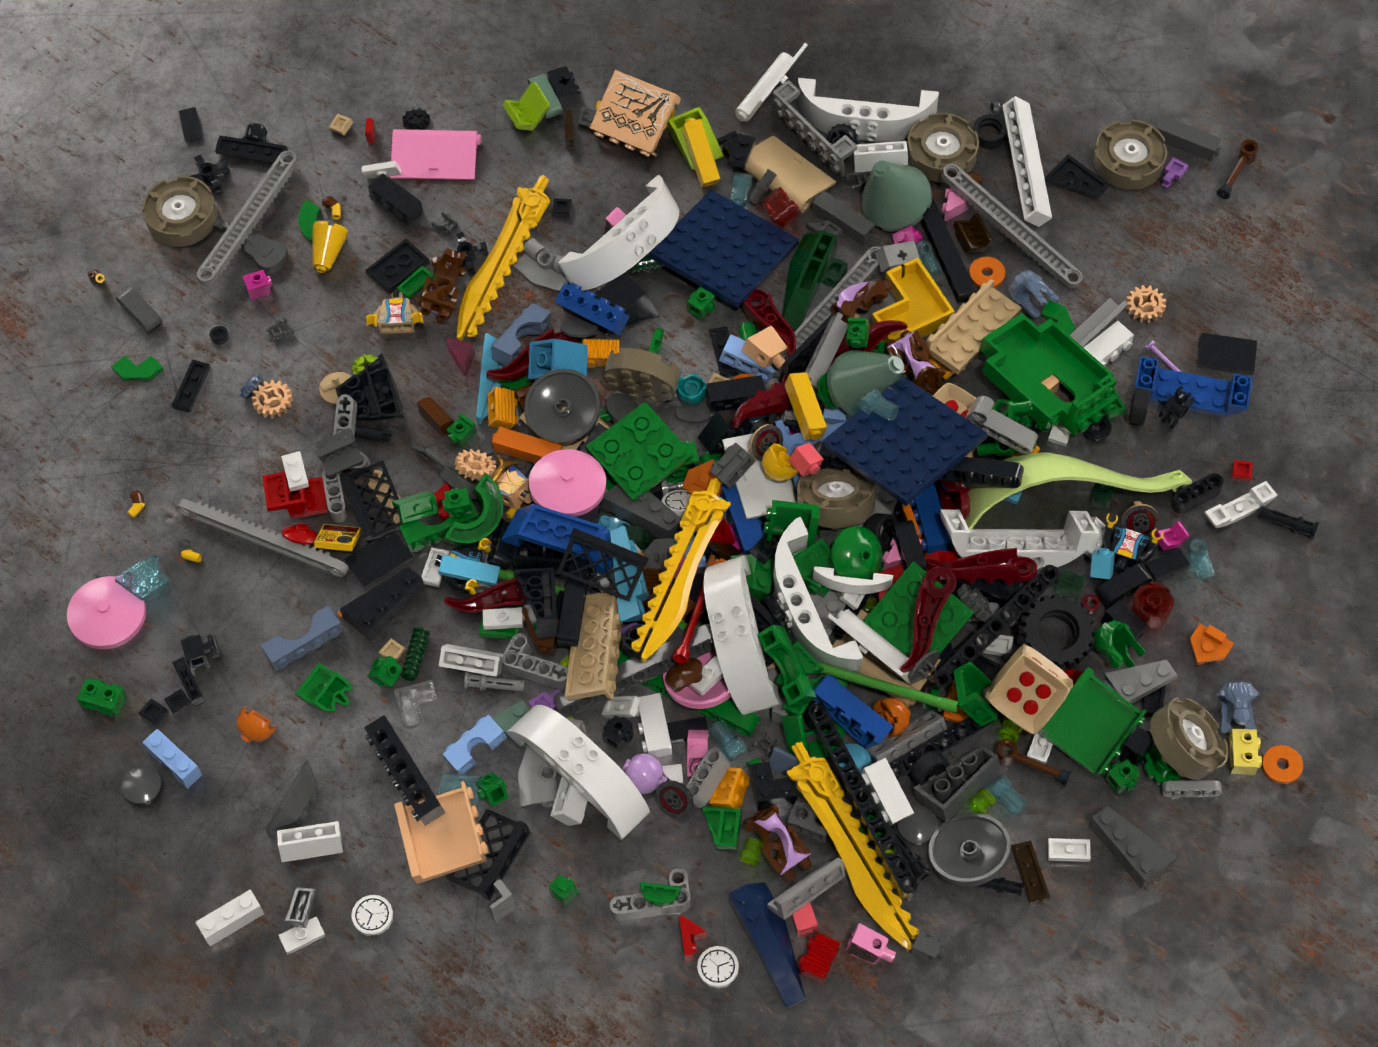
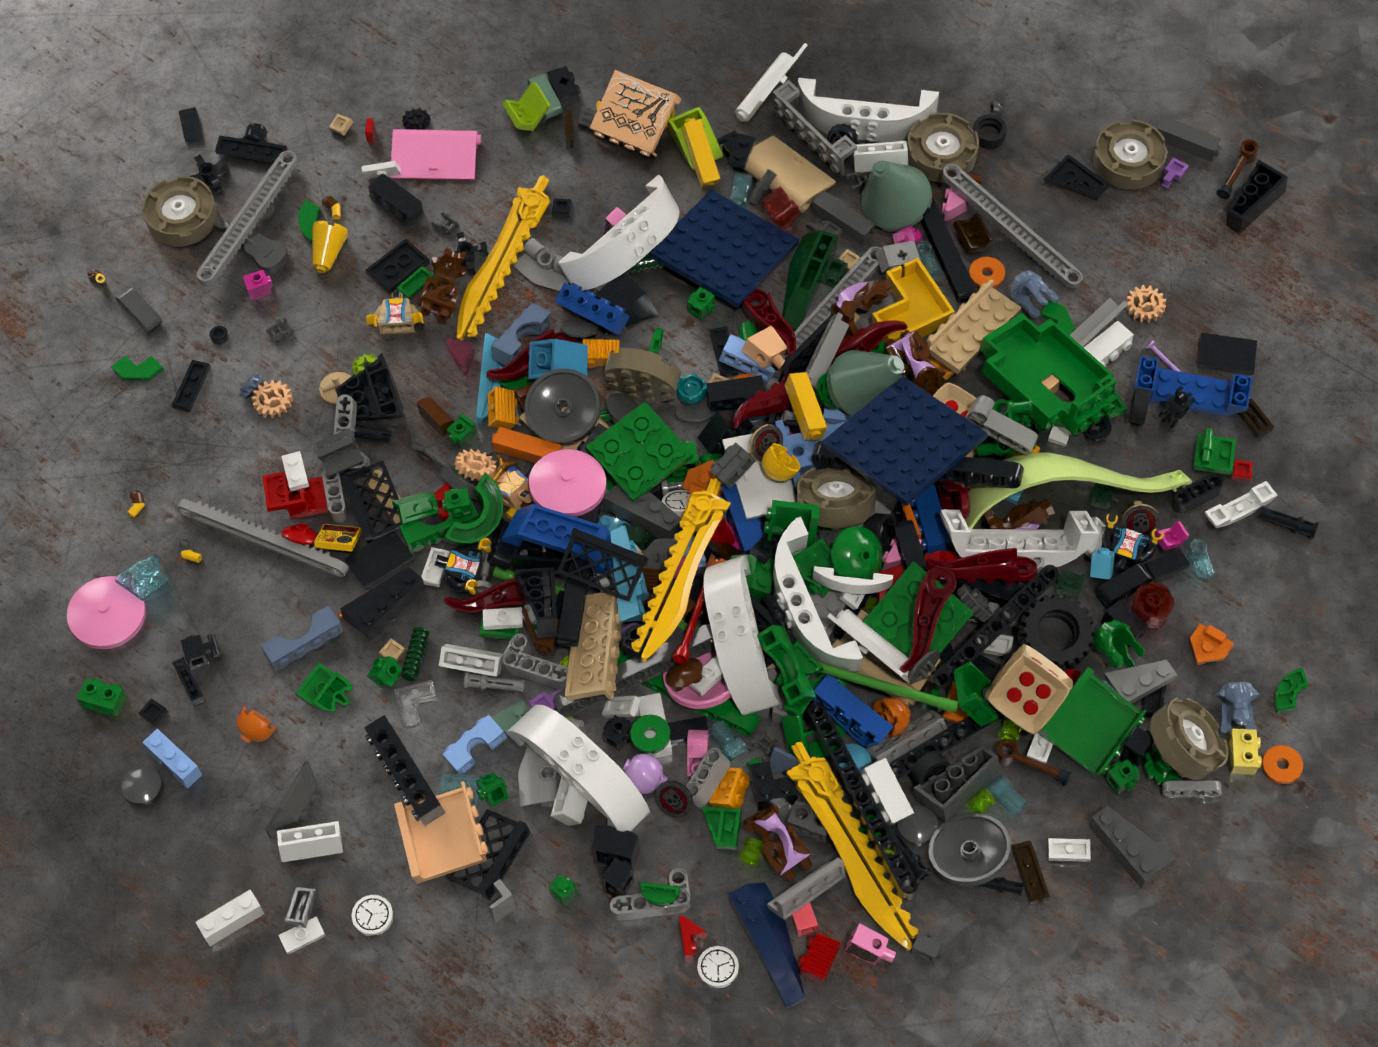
(178, 702): black tile -> none
(468, 570): medium azure tile -> none
(615, 844): none -> black brick
(618, 878): none -> black brick
(648, 723): none -> green tile
(673, 772): white tile -> none
(806, 459): coral brick -> none
(850, 258): none -> tan tile
(857, 332): green brick -> none
(875, 402): clear light blue piece -> none
(1022, 516): none -> reddish brown hips
(1027, 161): white brick -> none
(1094, 600): dark red bush -> none
(1214, 453): none -> green plate
(1249, 417): none -> dark brown tile
(1257, 194): none -> black wedge
(1289, 689): none -> green tile

